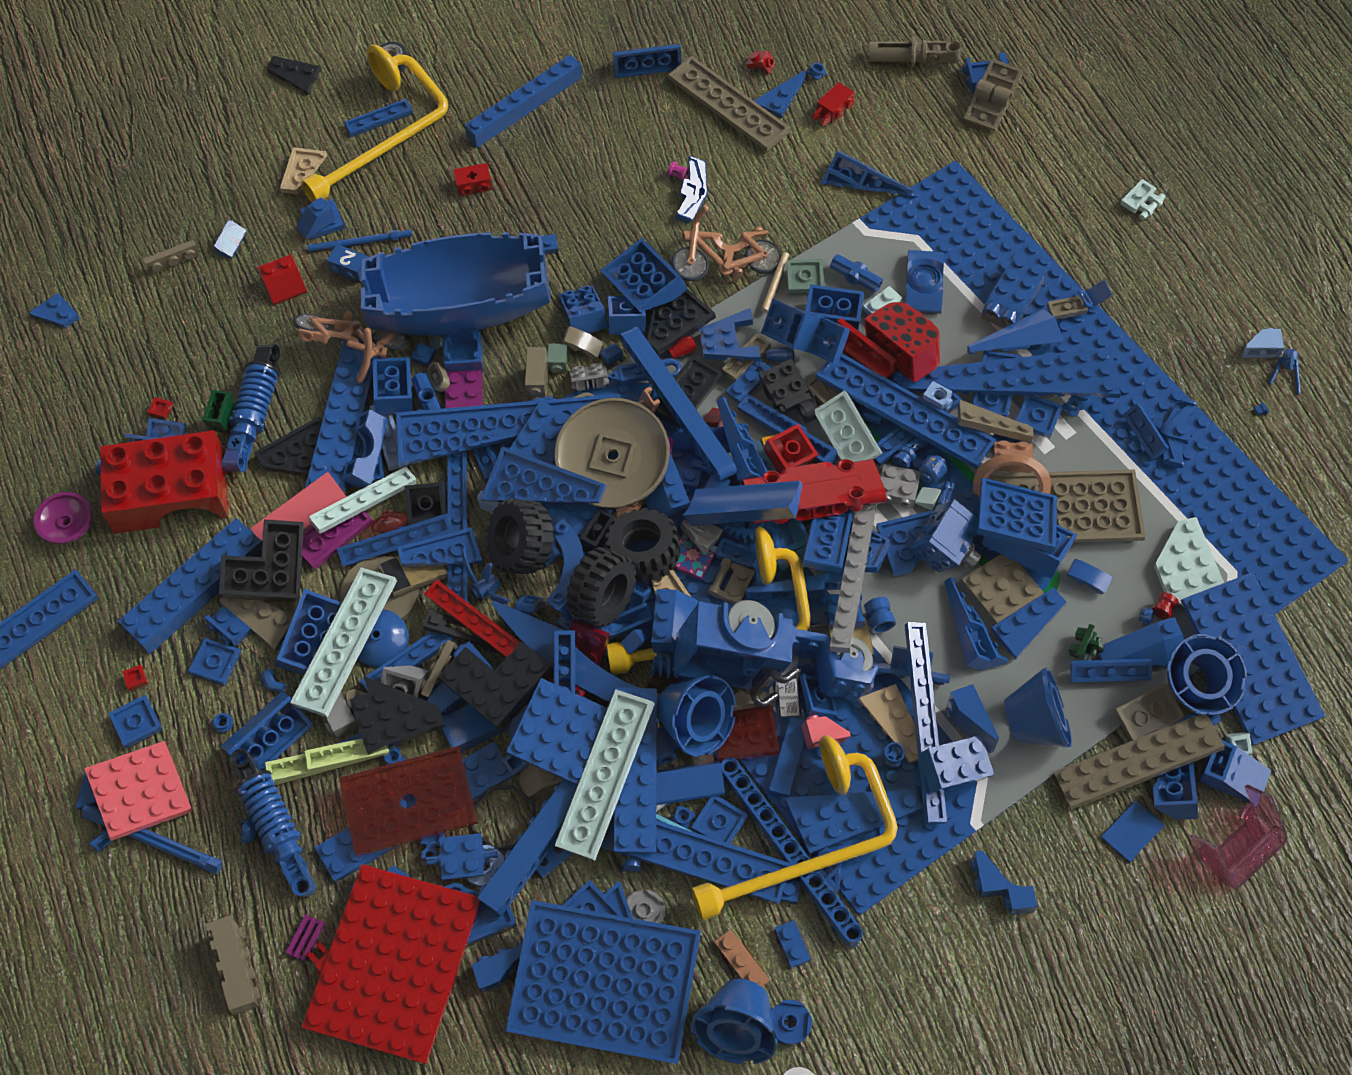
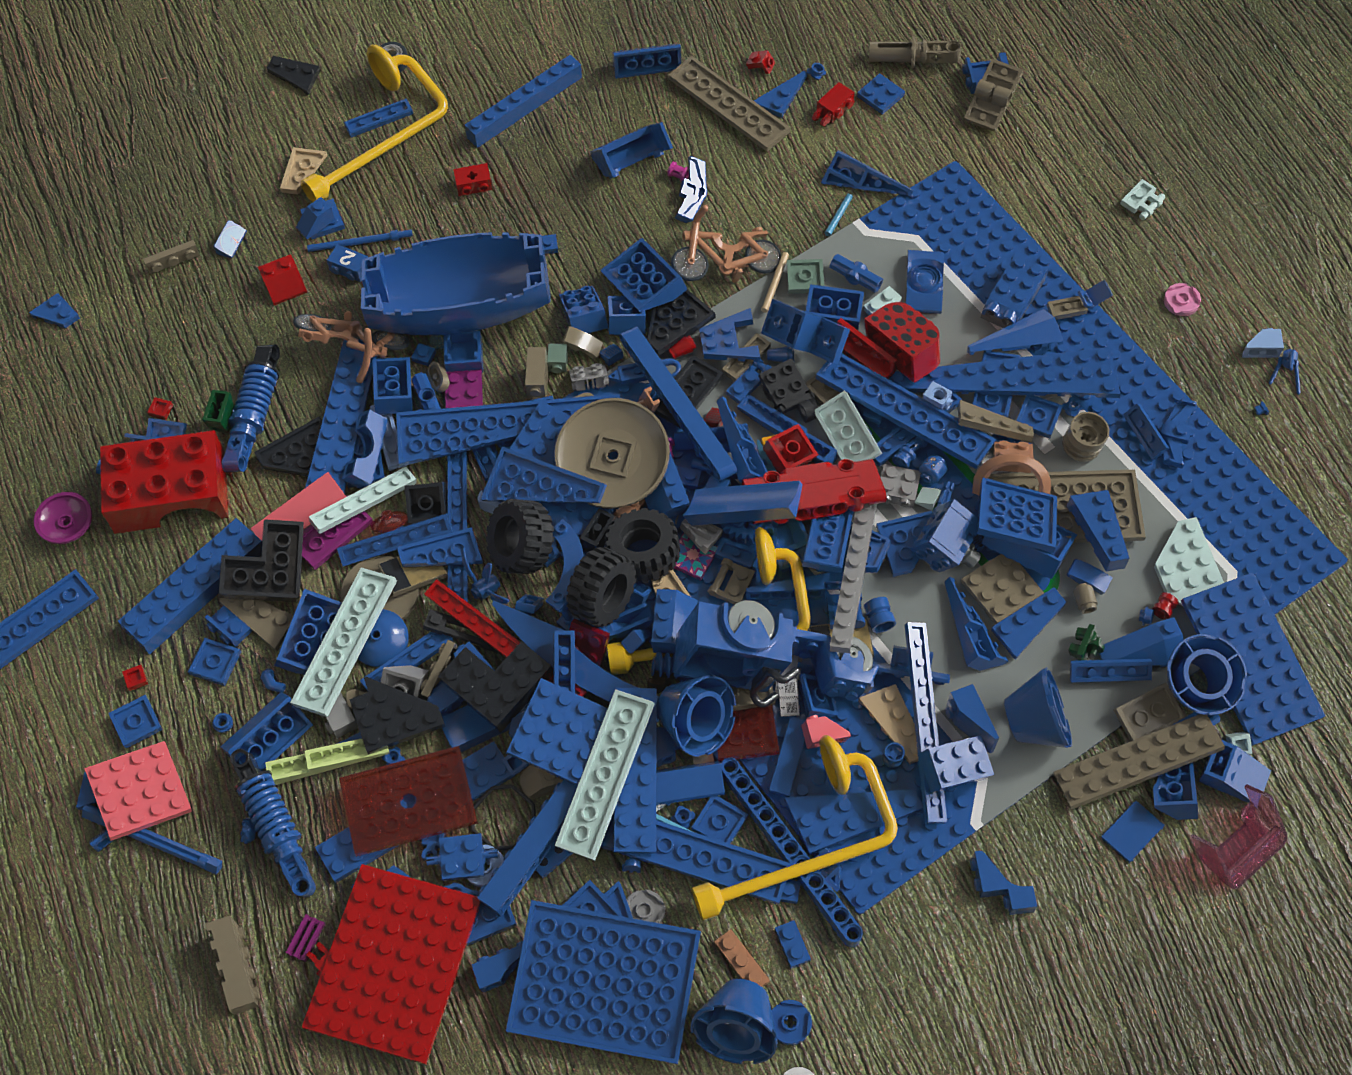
(631, 148): none -> blue windscreen
(838, 215): none -> dark azure bar
(880, 94): none -> blue plate
(1085, 436): none -> dark tan wheel
(1085, 598): none -> dark tan brick
(1101, 527): none -> blue wedge
(1182, 299): none -> bright pink tile

